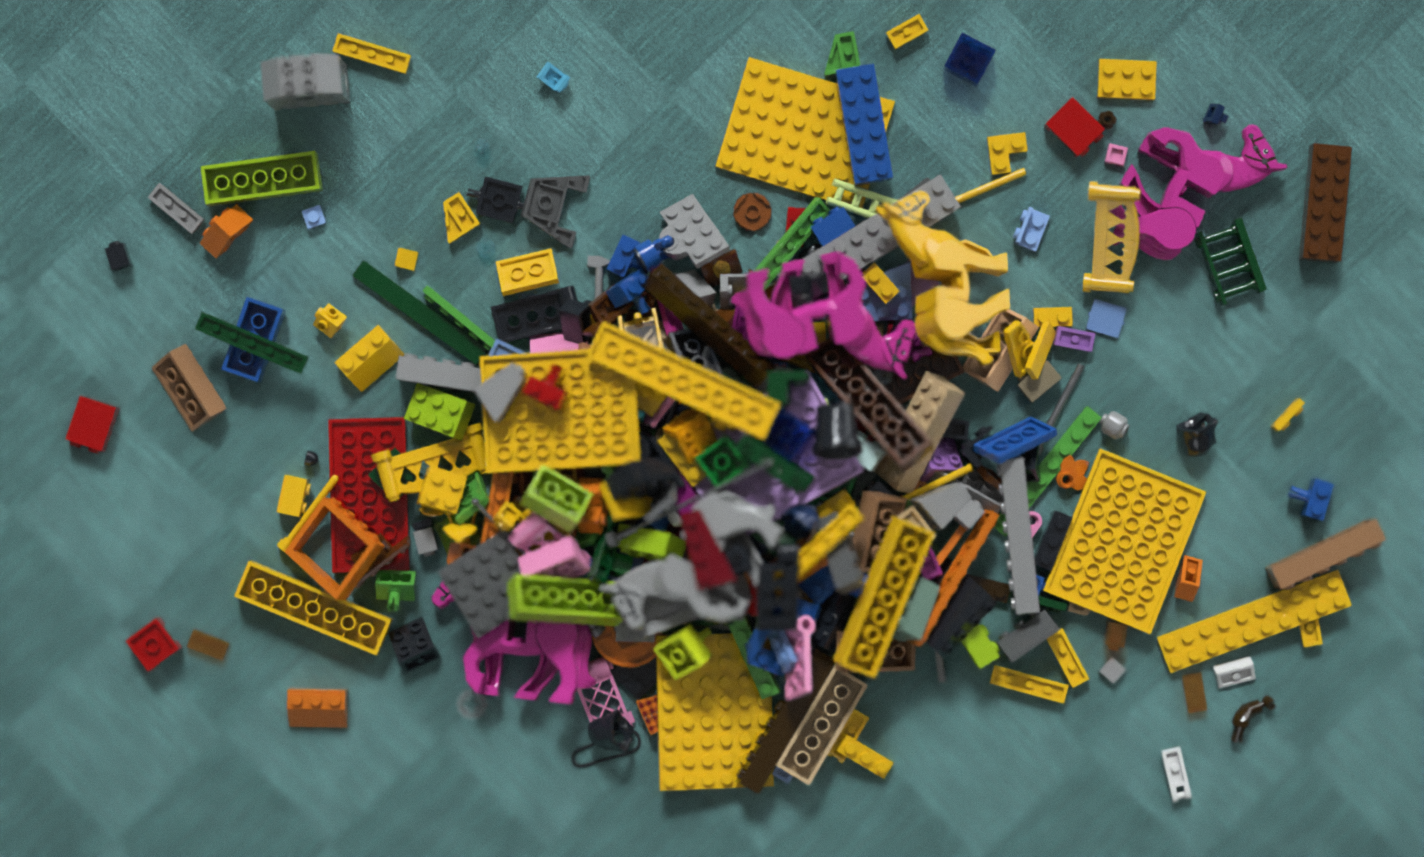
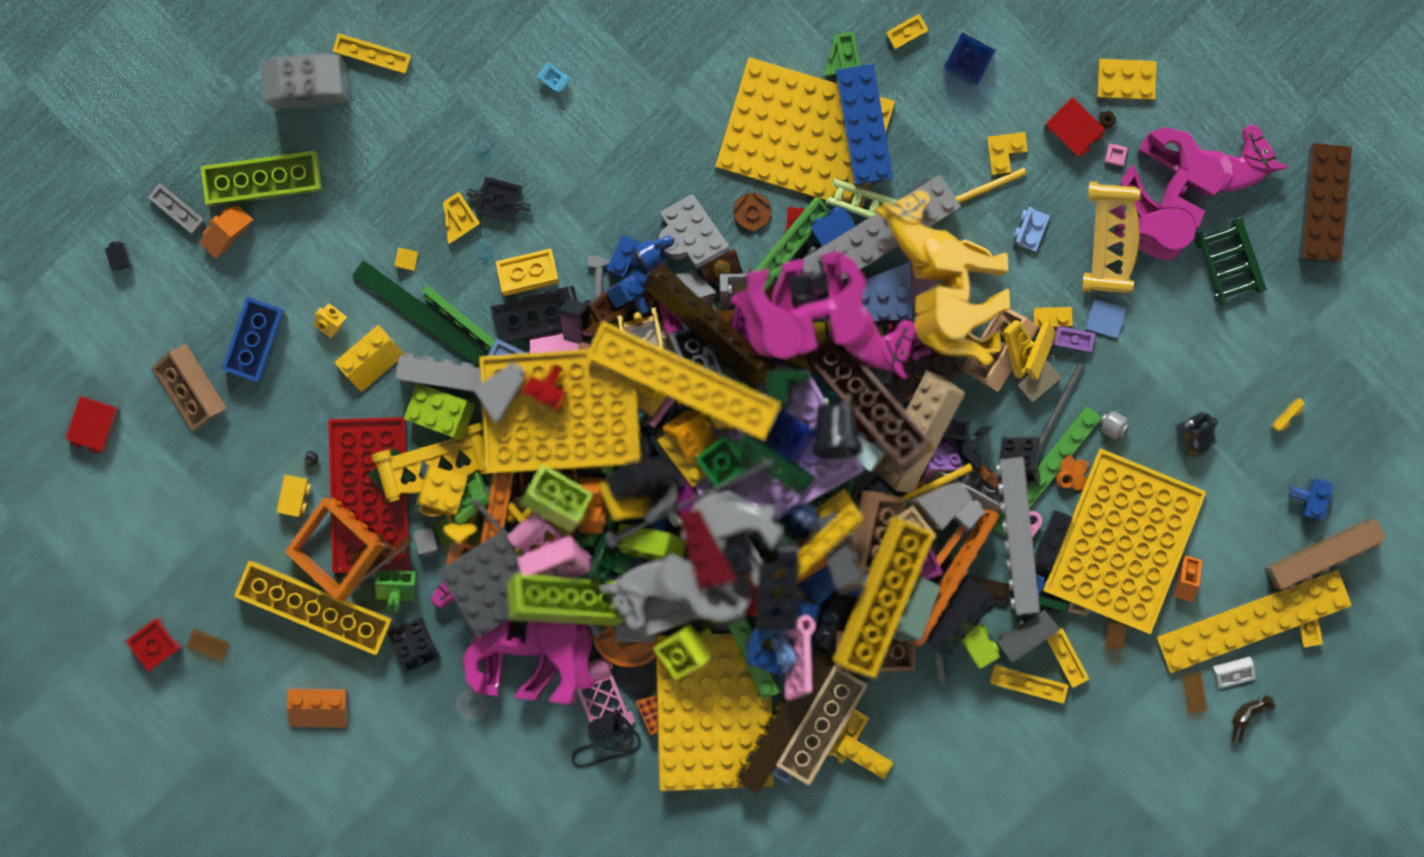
(251, 343): dark green plate -> none
(284, 543): yellow piece -> none
(313, 217): light blue plate -> none
(422, 524): black tile -> none
(506, 517): yellow bracket -> none
(545, 203): dark grey wing -> none
(880, 283): yellow plate -> none
(1015, 440): blue plate -> none
(1112, 670): light grey tile -> none
(1176, 773): white plate -> none
(1215, 114): dark blue tile -> none

